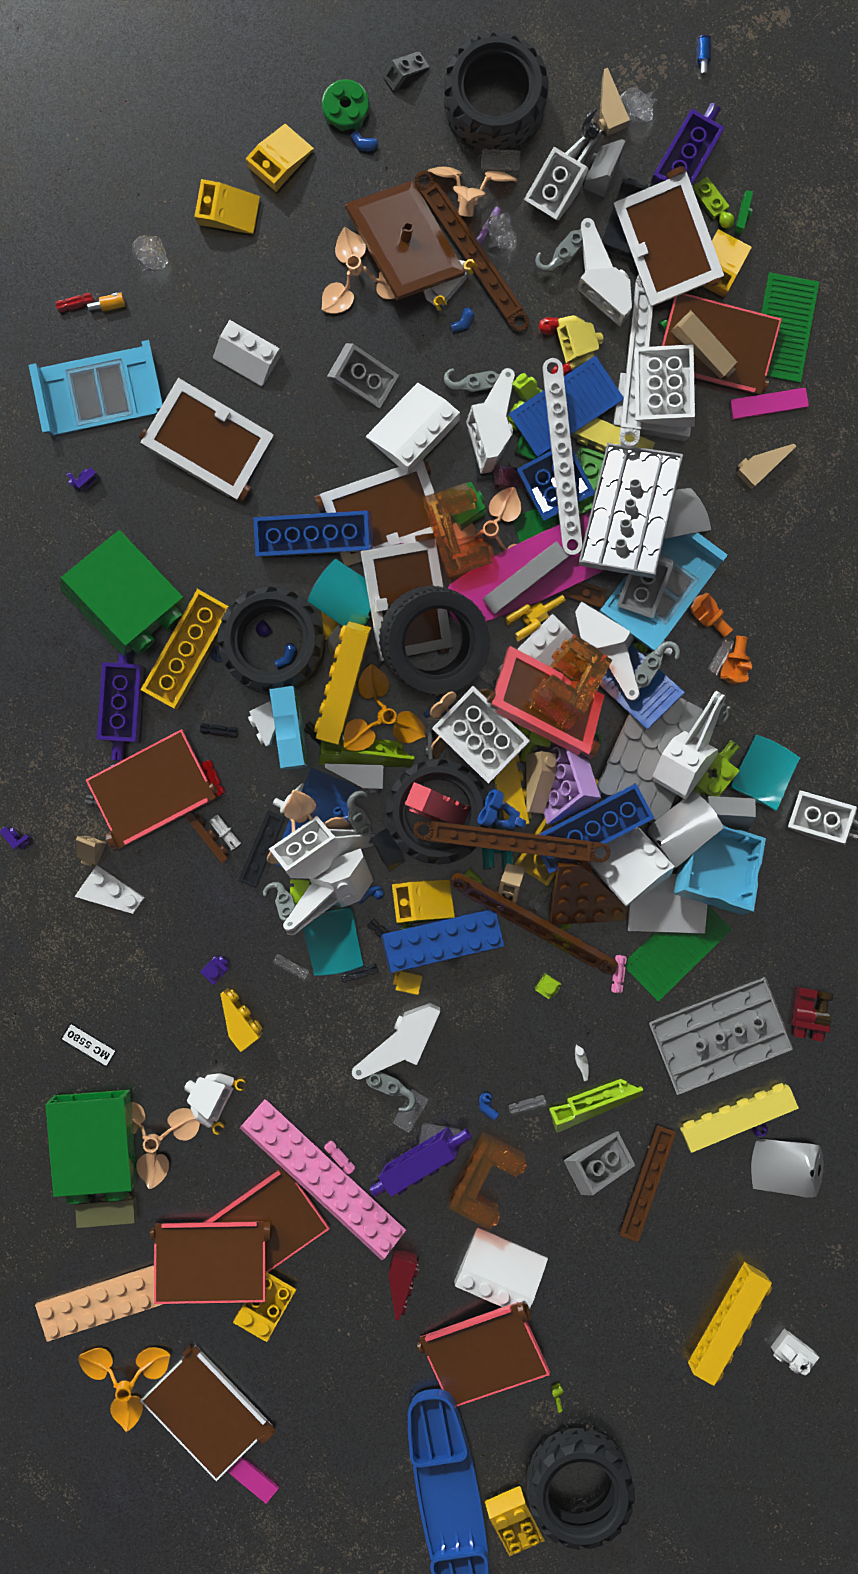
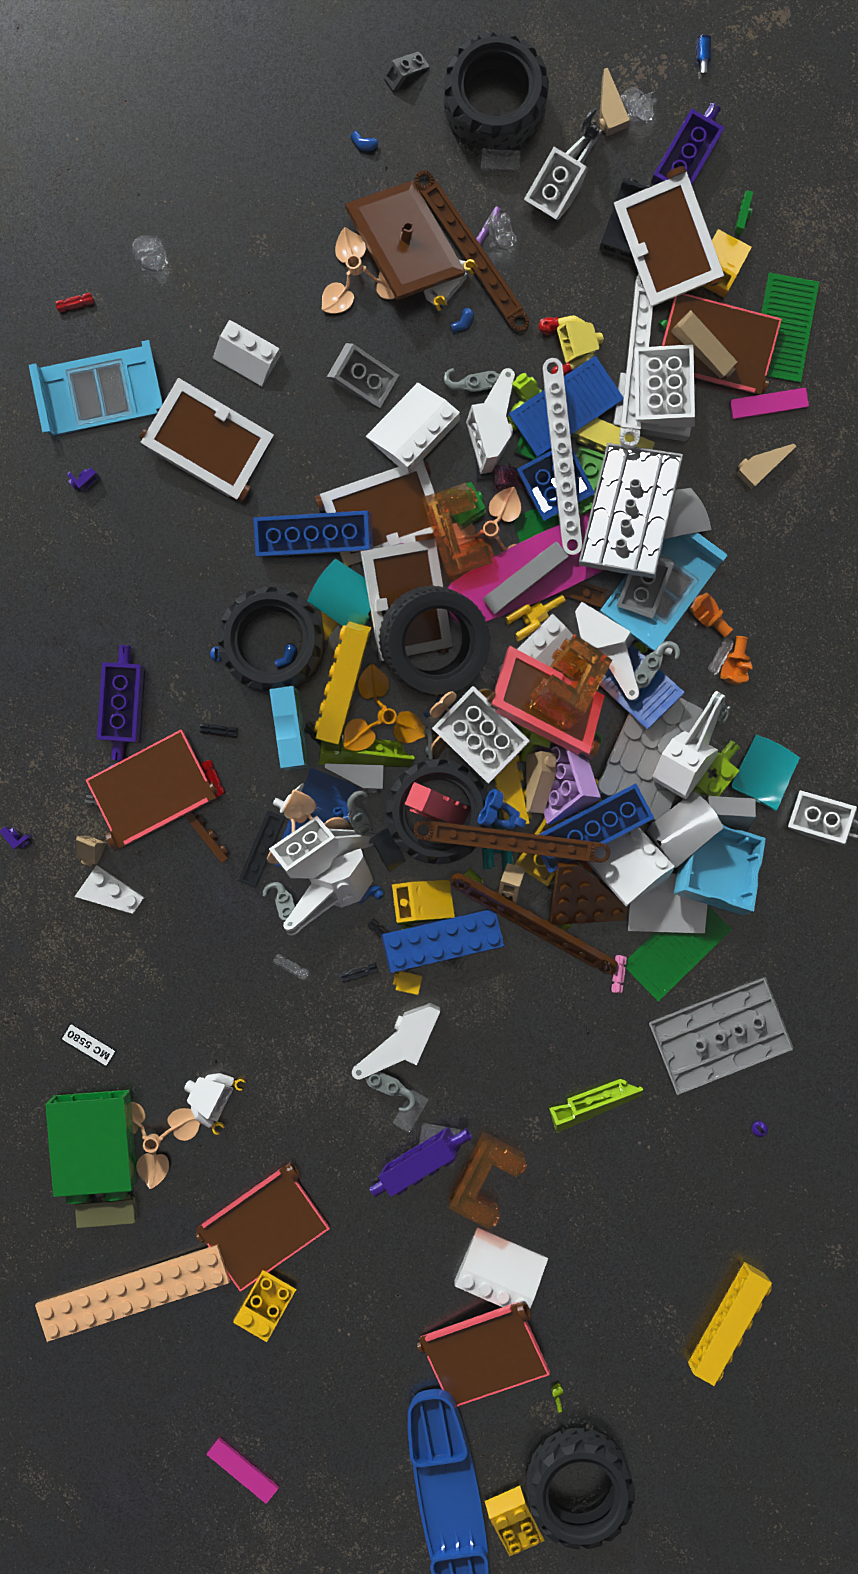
(108, 302): light orange piece -> none
(122, 594): green brick -> none
(125, 1408): light orange plant -> none
(186, 650): yellow brick -> none
(206, 1413): reddish brown door -> none
(210, 1262): reddish brown door -> none
(215, 969): dark purple bracket -> none
(224, 832): white axle -> none
(226, 207): yellow slope -> none
(240, 1026): yellow slope -> none
(263, 629): dark purple hinge -> none
(263, 719): white slope -> none
(278, 156): yellow slope -> none
(299, 889): lime brick -> none
(323, 1179): bright pink plate -> none
(333, 943): teal piece -> none
(339, 1157): bright pink axle -> none
(349, 117): green plate -> none
(401, 1271): dark red slope -> none
(469, 196): light nougat plant -> none
(485, 1106): blue arm -> none
(527, 1105): clear axle -> none
(548, 986): lime brick -> none
(582, 1061): white bar -> none
(599, 1164): light grey slope -> none
(601, 282): white slope -> none
(603, 167): light grey slope -> none
(647, 1183): reddish brown plate -> none
(713, 202): lime plate -> none
(738, 1118): light yellow brick -> none
(787, 1167): light grey piece -> none
(794, 1352): white brick -> none
(807, 1017): dark red hips -> none

